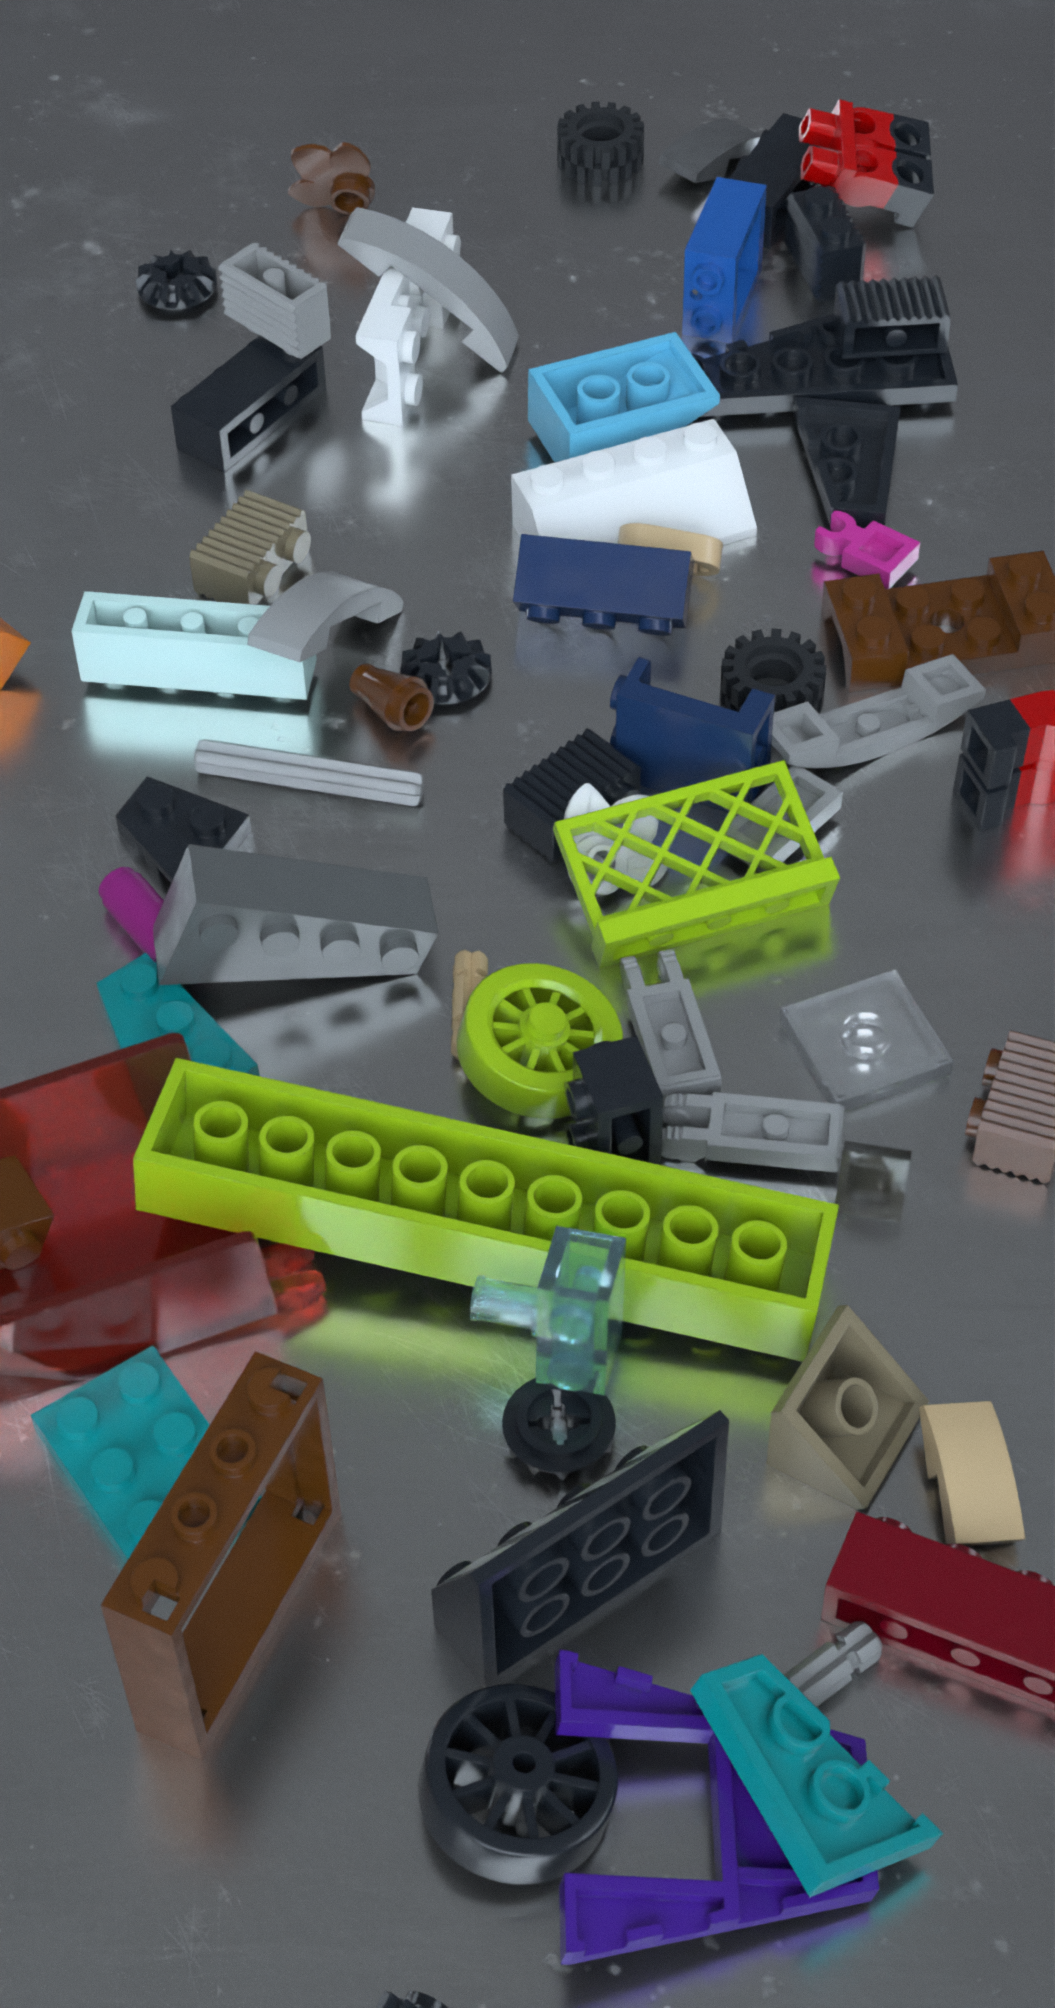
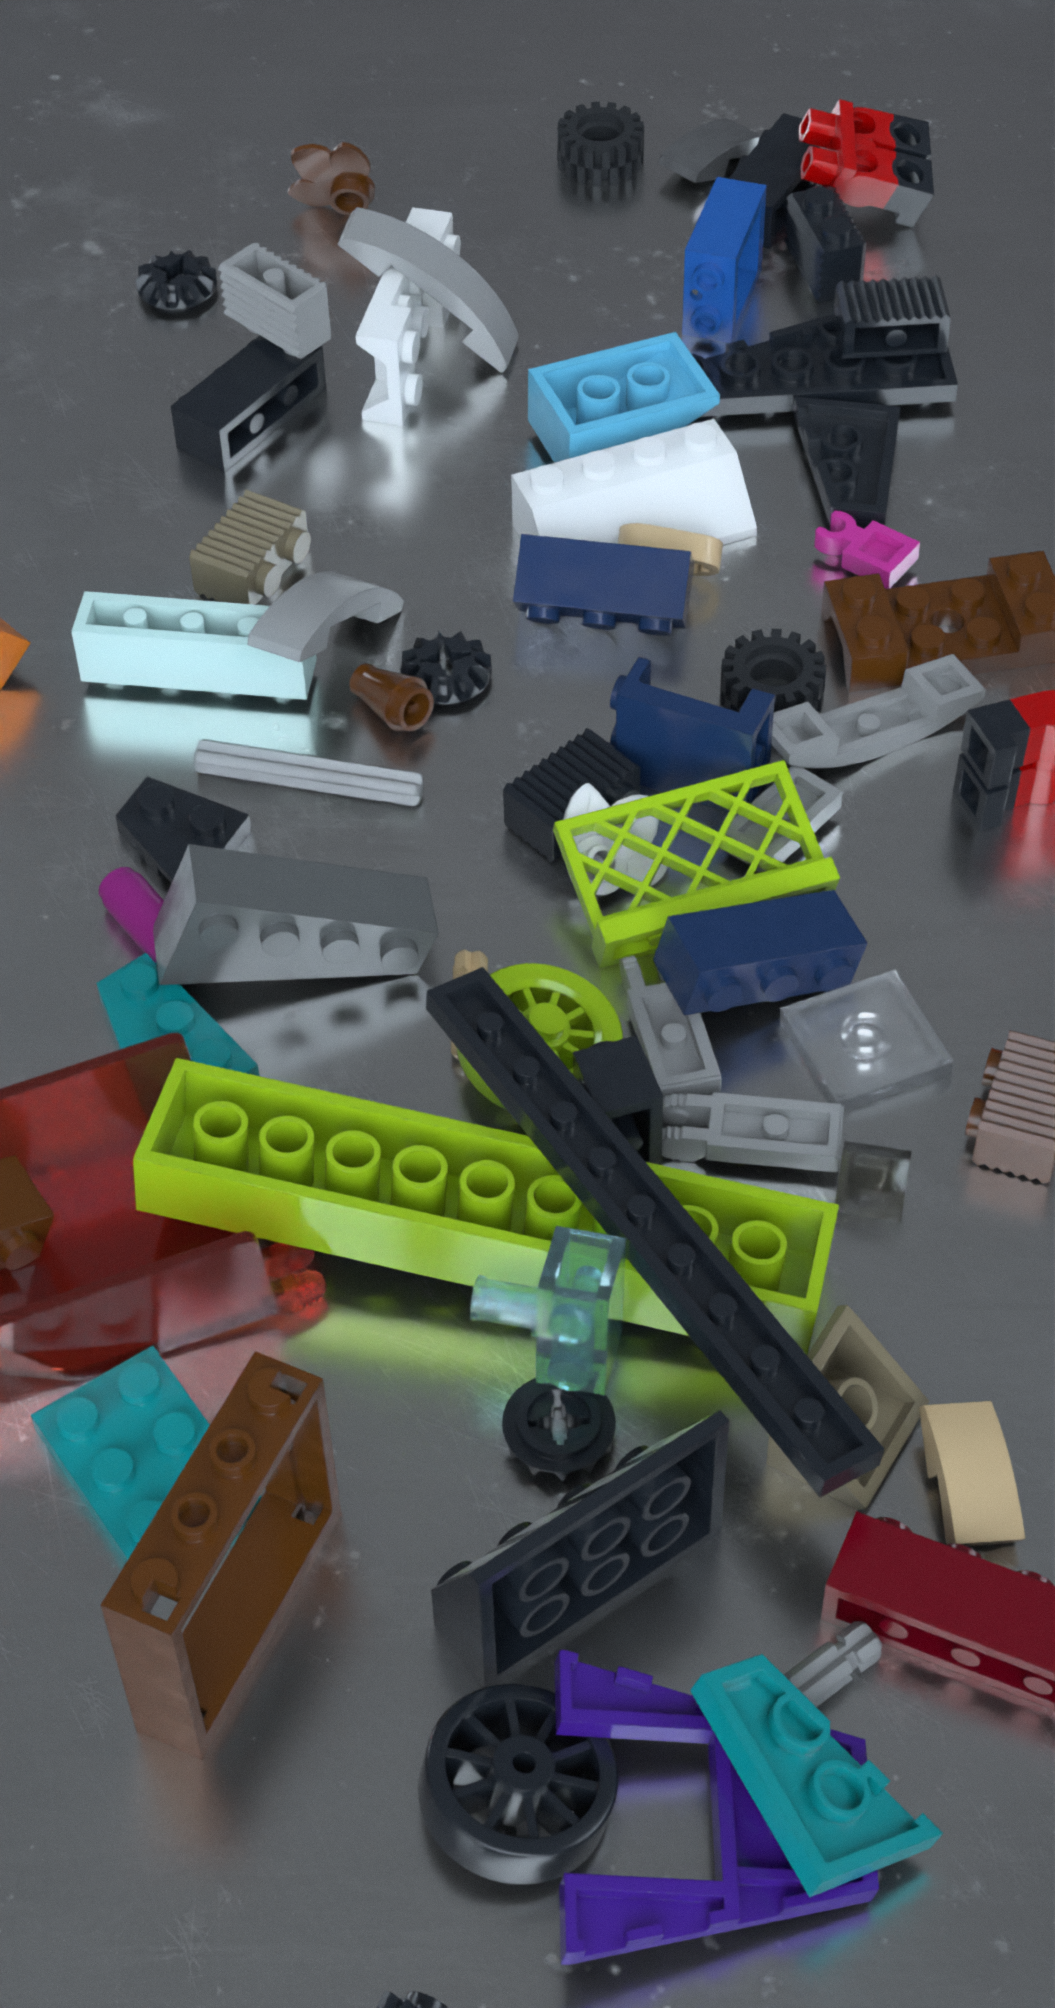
(661, 1237): none -> black plate
(759, 952): none -> dark blue brick

